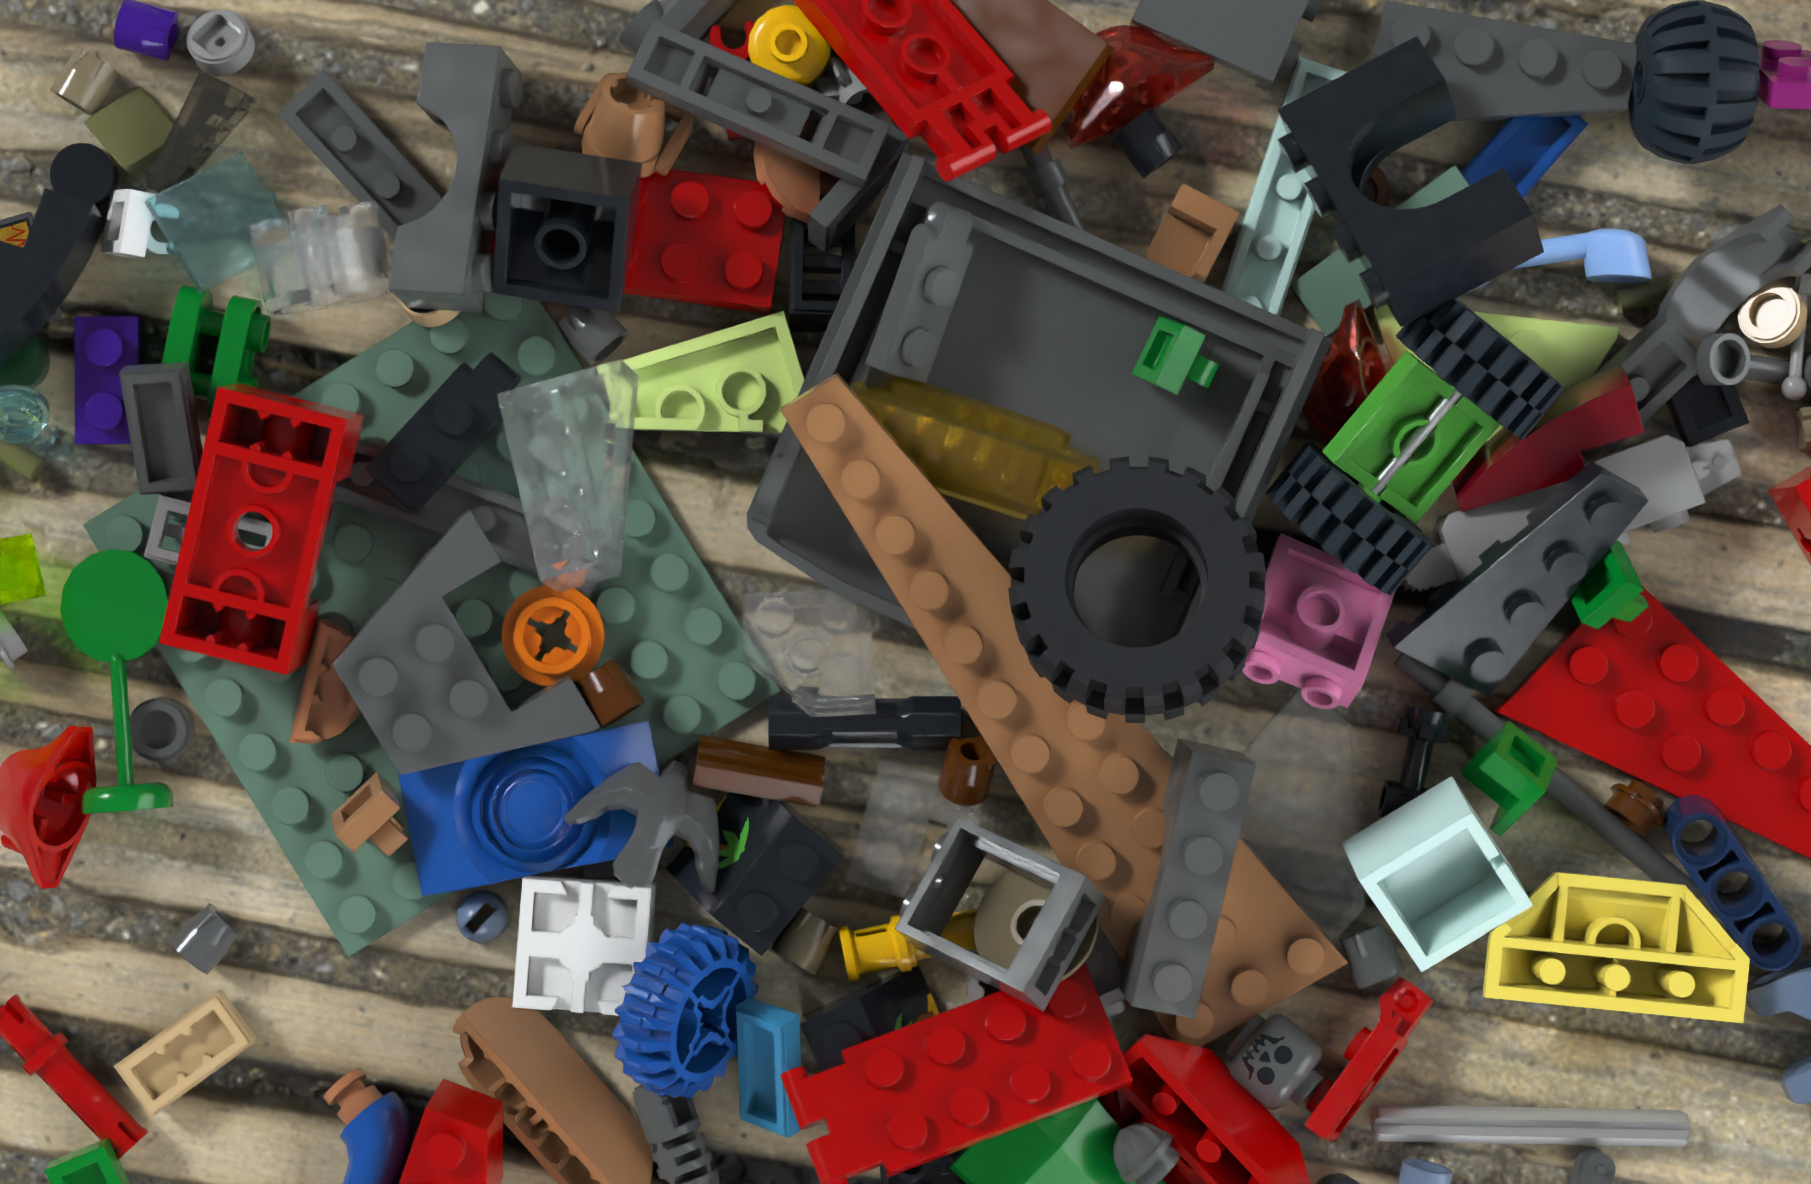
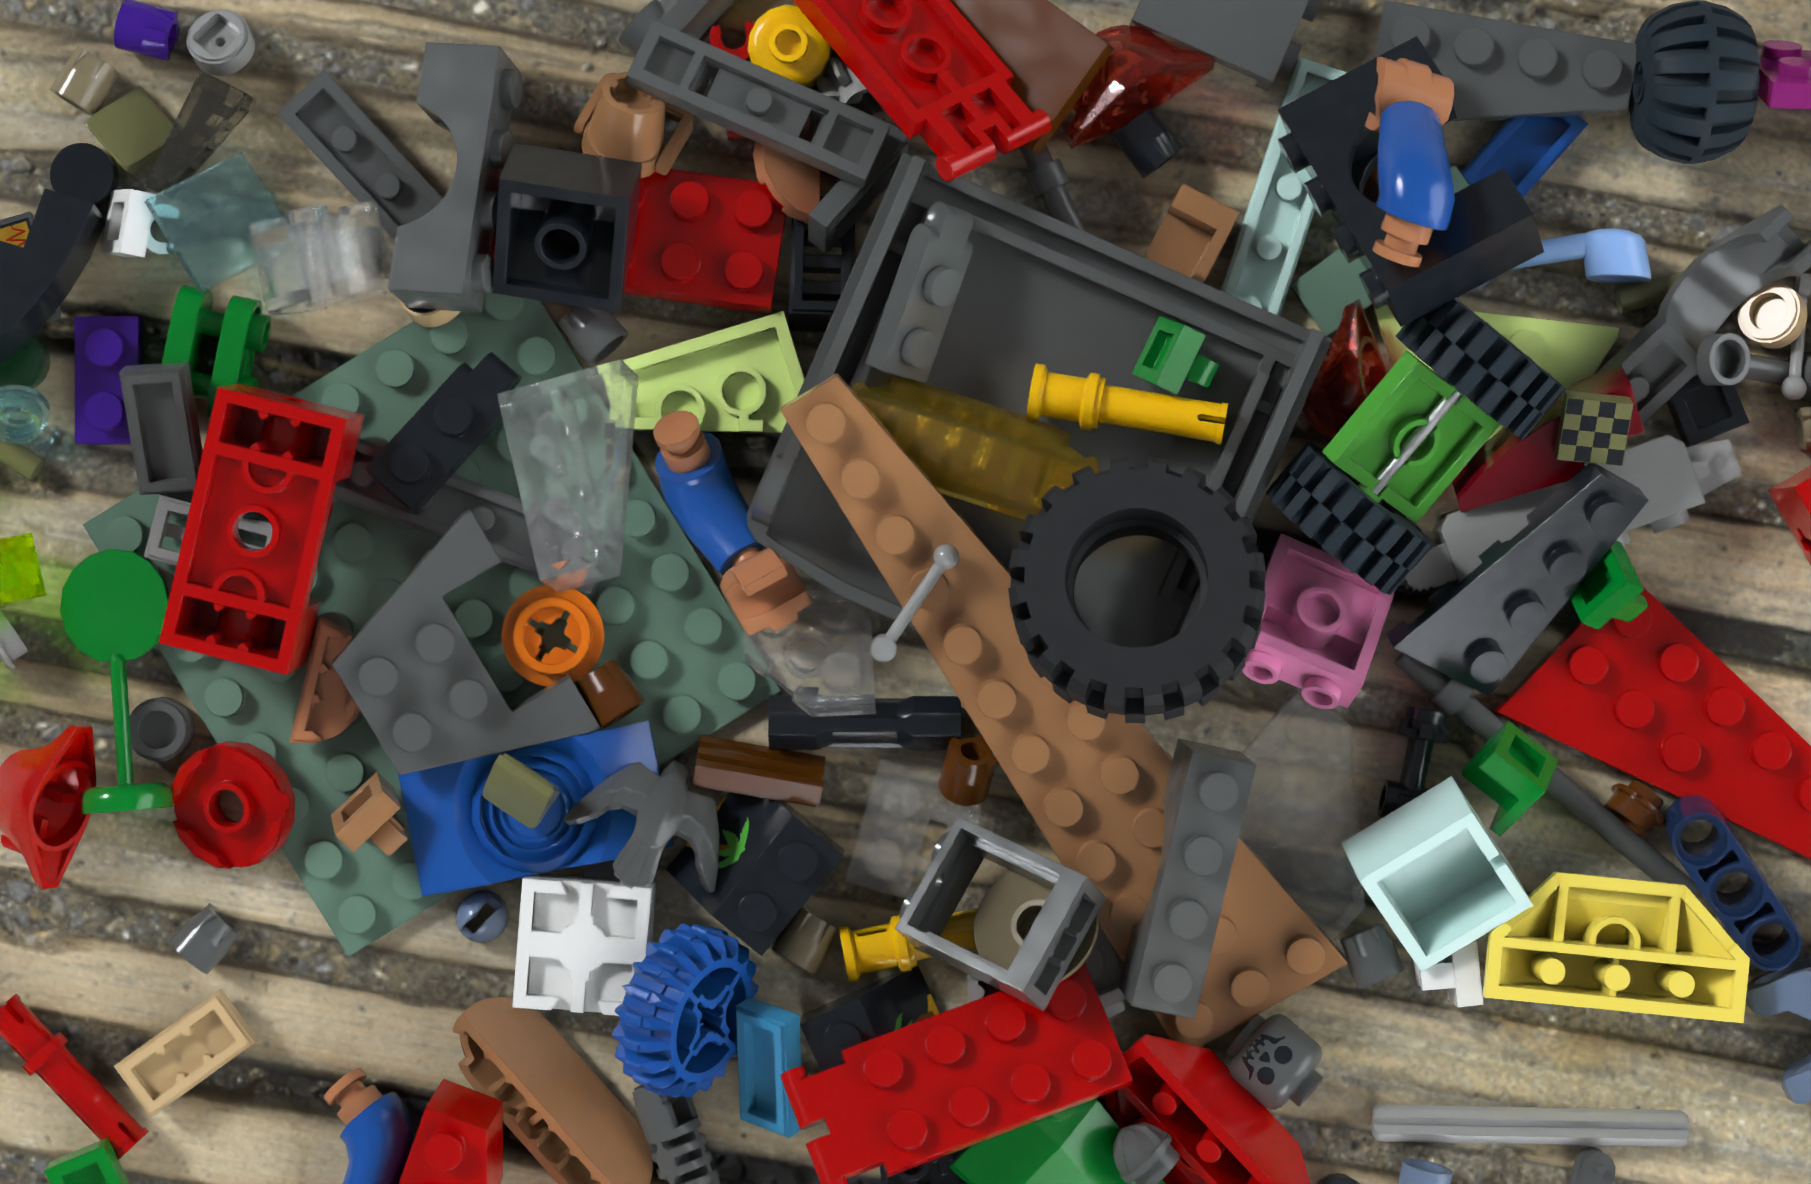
(265, 799): none -> red tile
(519, 790): none -> olive slope
(713, 514): none -> piece
(884, 645): none -> light grey hinge
(1094, 402): none -> yellow pin
(1369, 1059): red hinge -> none
(1412, 156): none -> piece
(1457, 974): none -> white tile
(1593, 428): none -> tile

